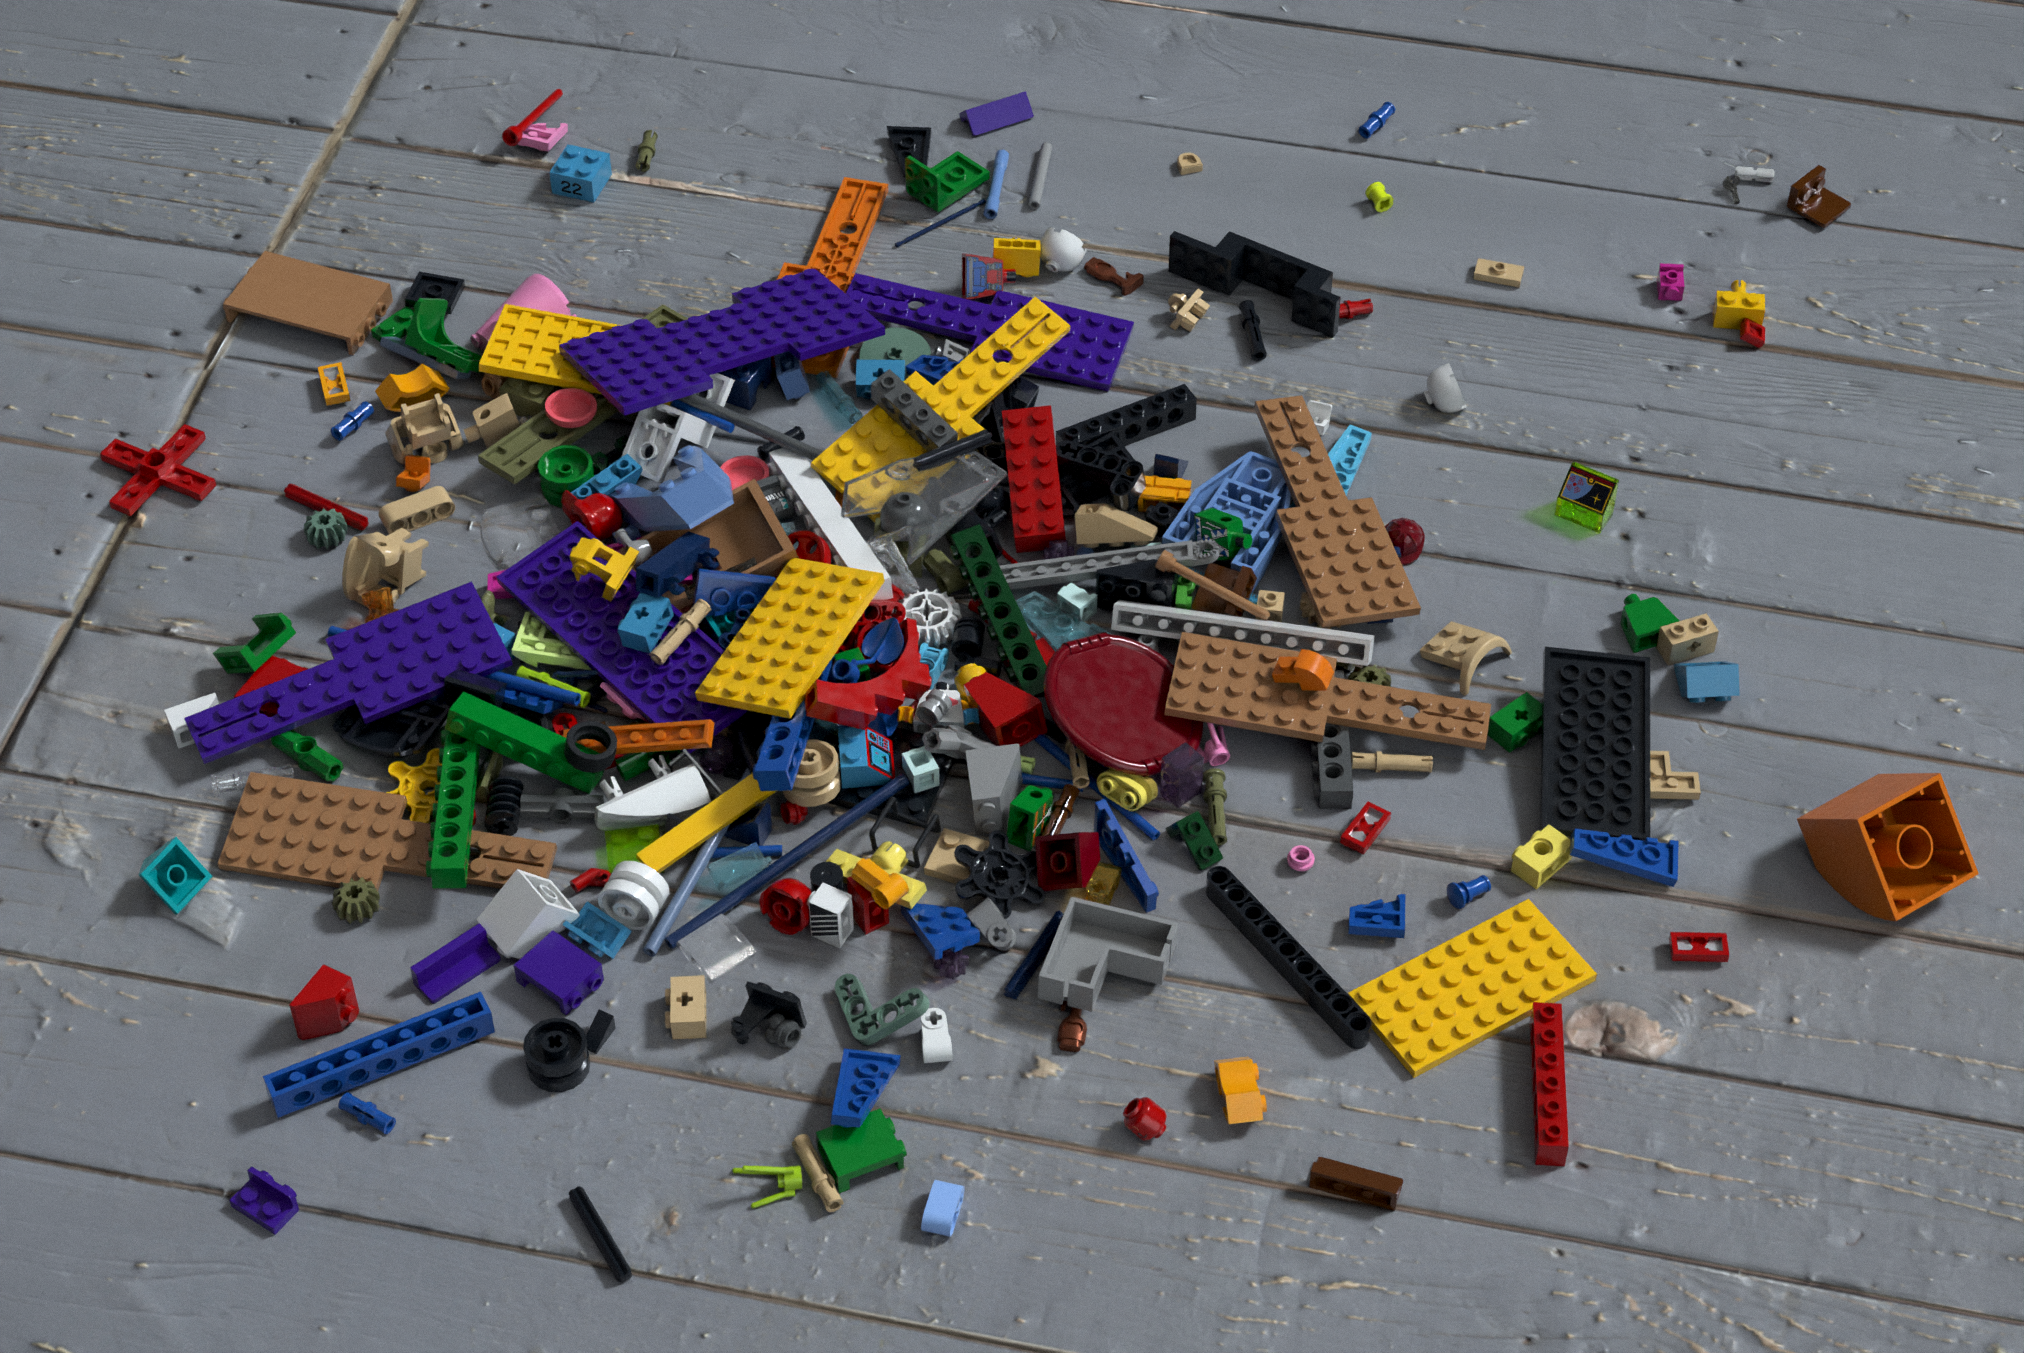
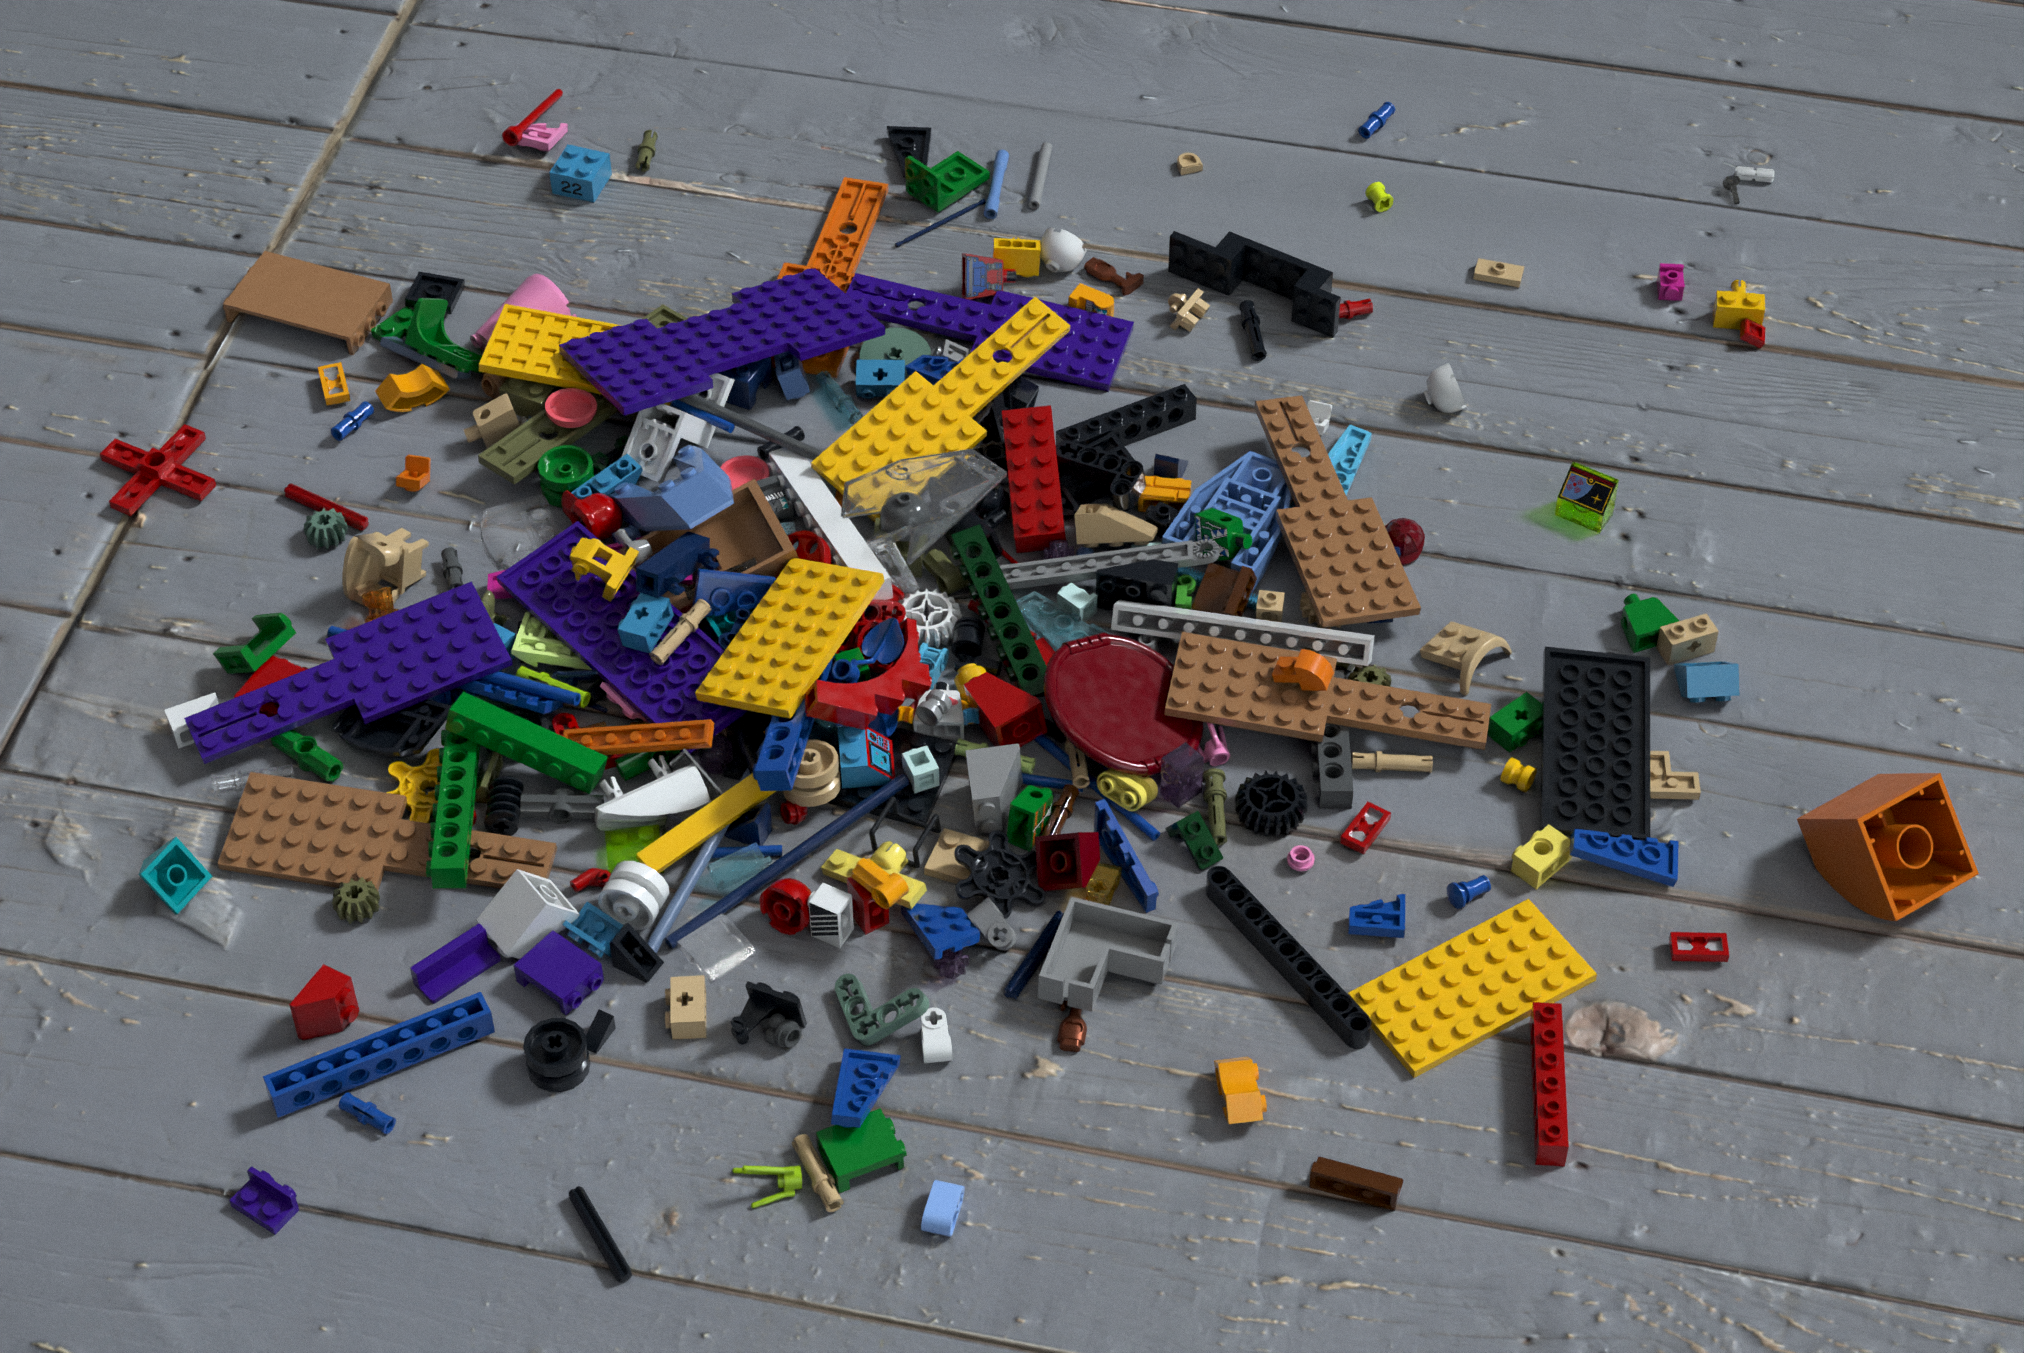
(417, 510): tan beam -> none
(423, 425): tan piece -> none
(436, 452): tan tile -> none
(452, 569): none -> dark grey pin
(475, 685): black slope -> none
(590, 762): black tyre -> none
(633, 954): none -> black slope
(826, 873): black piece -> none
(911, 412): dark grey brick -> none
(952, 450): black axle -> none
(952, 741): light grey piece -> none
(998, 113): dark purple panel -> none
(1091, 300): none -> light orange leg
(1145, 1118): red head -> none
(1168, 563): medium nougat piece -> none
(1271, 803): none -> black gear
(1517, 774): none -> yellow wheel
(1814, 201): reddish brown bracket -> none

